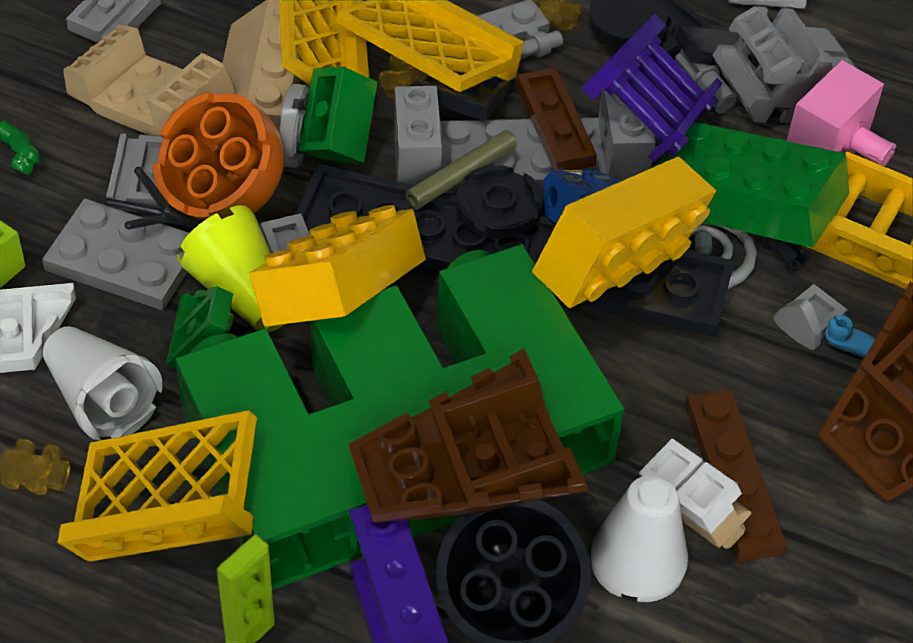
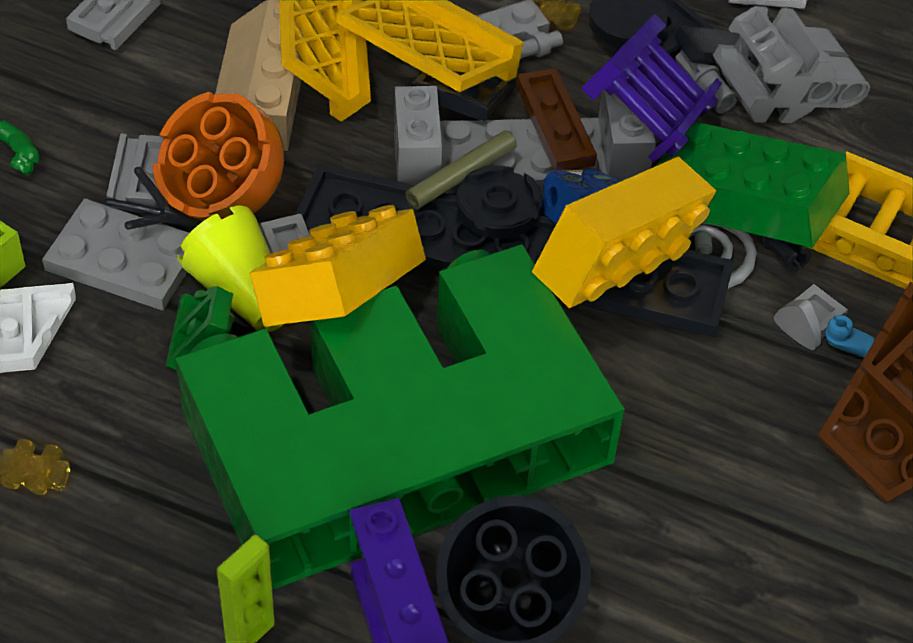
(101, 382): white cone -> none
(138, 89): tan plate -> none
(158, 522): yellow fence -> none
(292, 123): light grey tile -> none
(338, 115): green brick -> none
(403, 75): clear yellow piece -> none
(468, 451): reddish brown wedge -> none
(642, 542): white cone -> none
(703, 494): white hips -> none
(728, 449): reddish brown plate -> none
(840, 115): bright pink brick -> none

